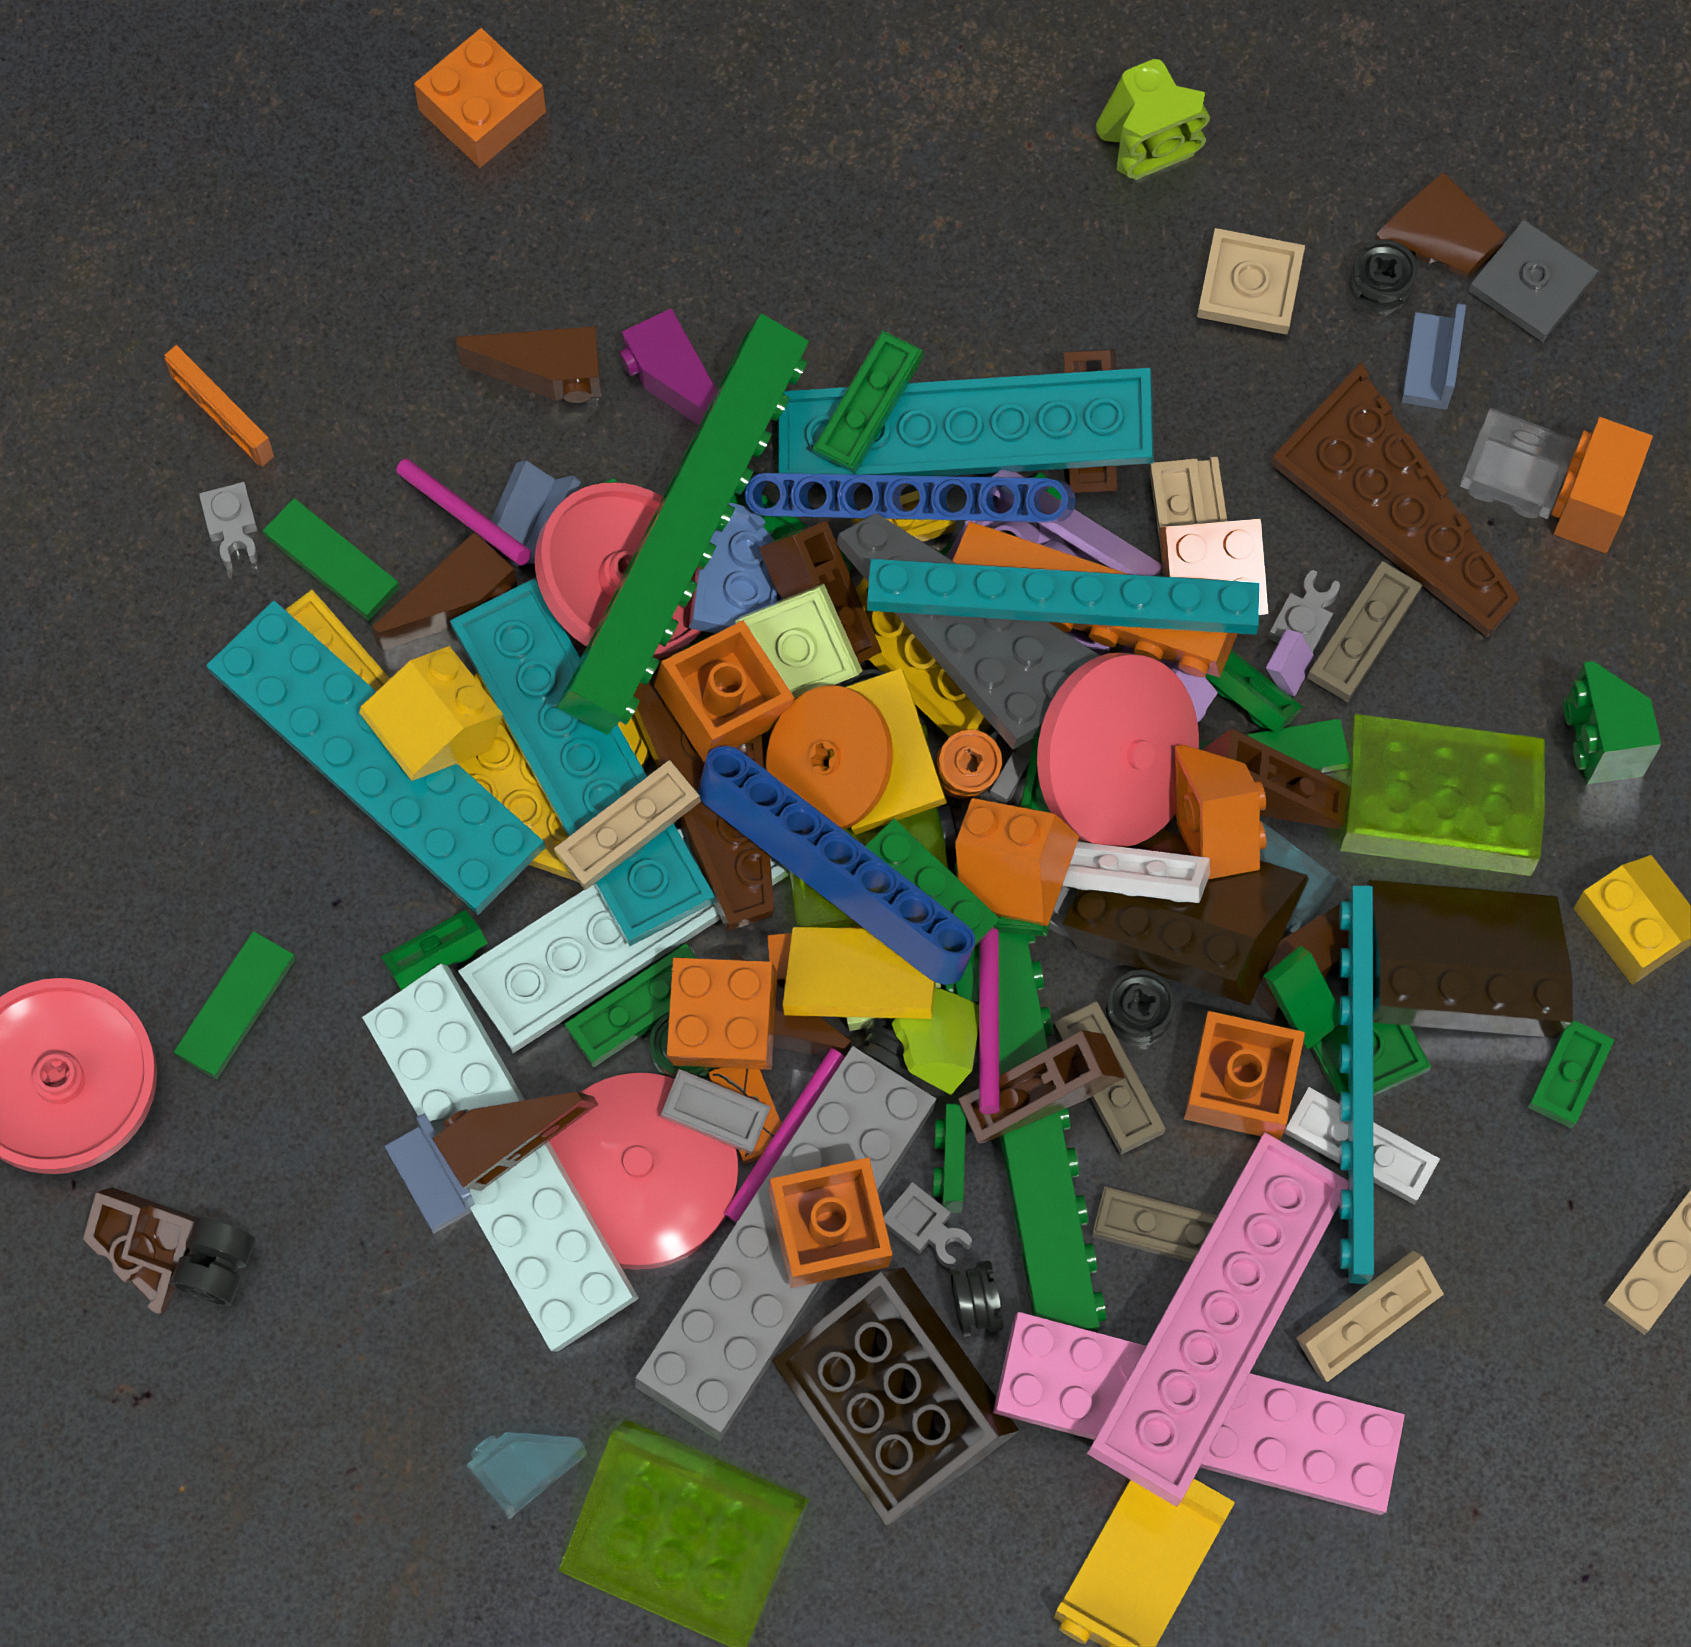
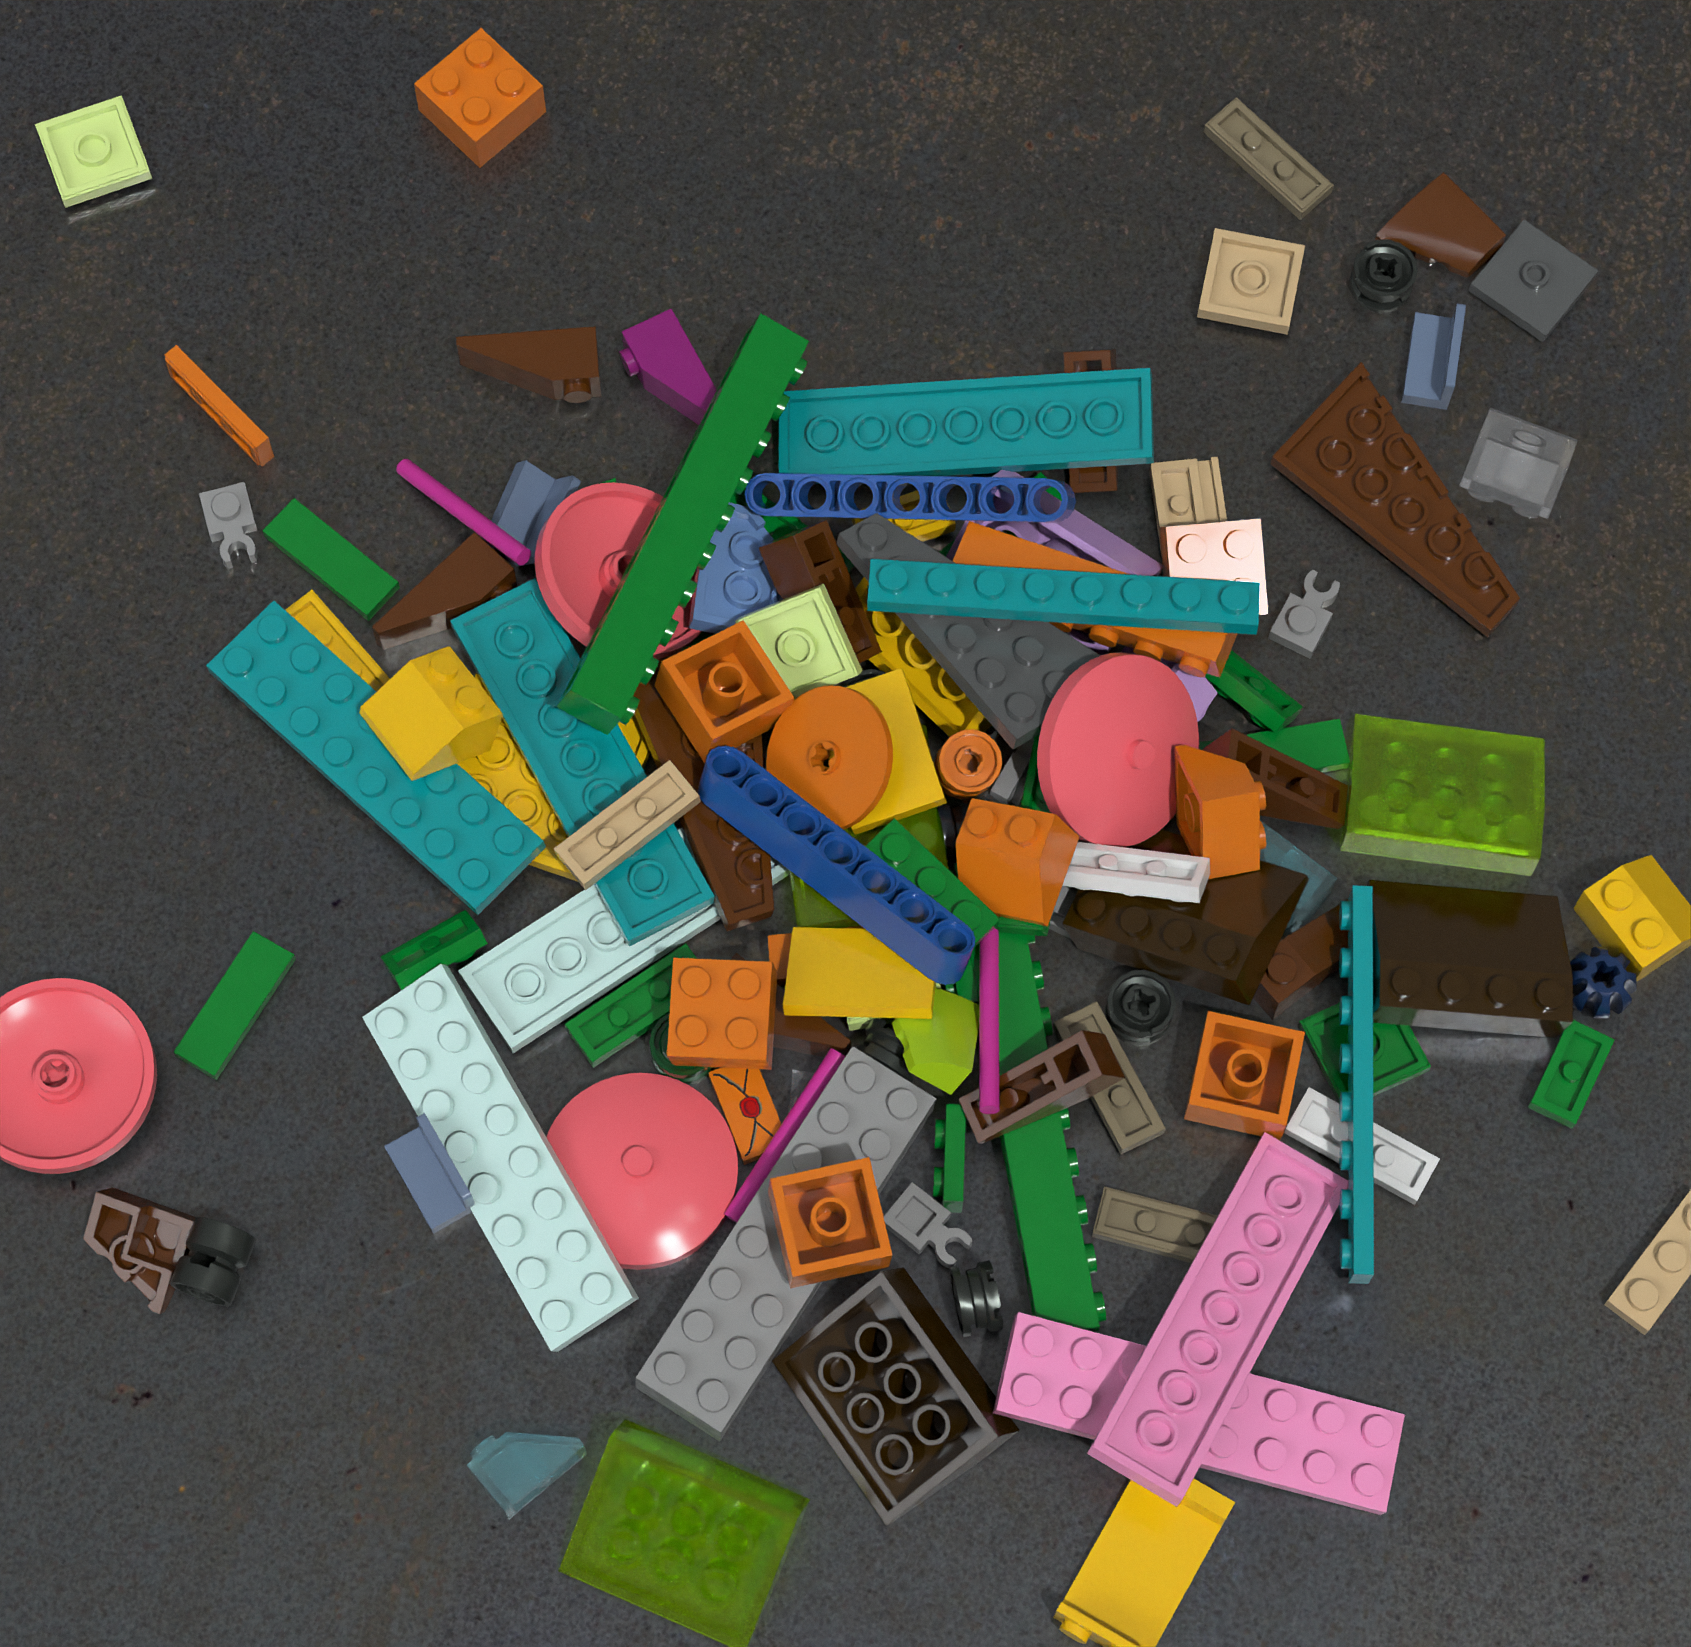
(93, 151): none -> yellowish green plate
(495, 1138): reddish brown slope -> none
(715, 1111): light grey tile -> none
(868, 402): green tile -> none
(1152, 120): lime piece -> none
(1268, 158): none -> dark tan tile
(1290, 662): lavender tile -> none
(1304, 996): green tile -> none
(1364, 631): dark tan plate -> none
(1370, 1316): tan plate -> none
(1600, 484): orange brick -> none
(1604, 969): none -> dark blue piece
(1611, 725): green slope -> none

